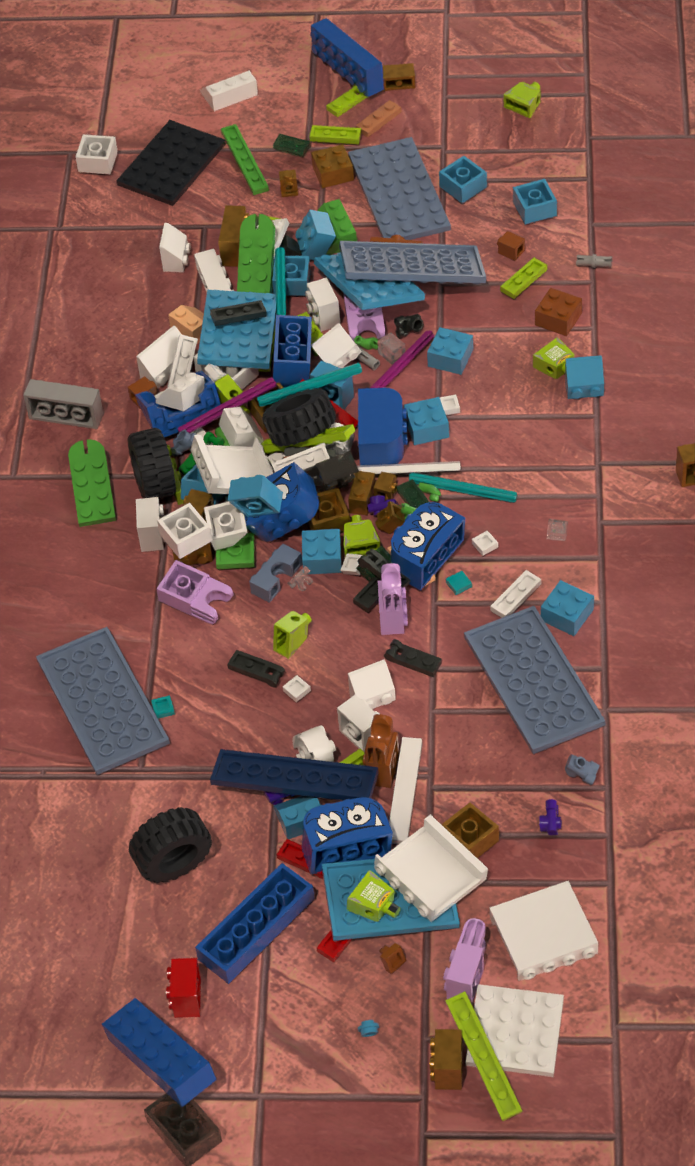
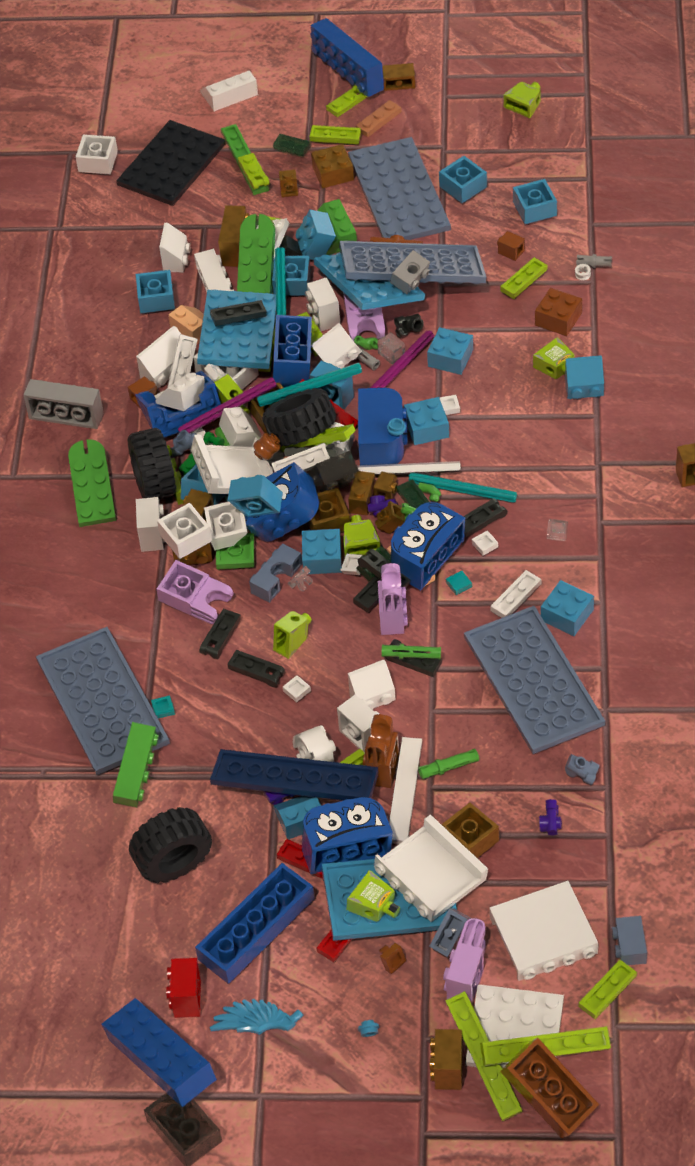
(134, 765): none -> bright green brick
(155, 291): none -> dark azure brick
(220, 633): none -> pearl dark grey plate
(253, 171): none -> lime plate
(255, 1017): none -> dark azure animal
(266, 446): none -> dark orange piece
(396, 427): none -> dark azure plate
(414, 264): none -> light grey brick
(435, 652): none -> bright green pin
(441, 766): none -> bright green pin
(449, 932): none -> sand blue brick
(483, 516): none -> pearl dark grey plate
(549, 1088): none -> dark orange brick
(558, 1043): none -> lime plate
(581, 268): none -> white bush
(607, 989): none -> lime plate
(630, 940): none -> sand blue brick

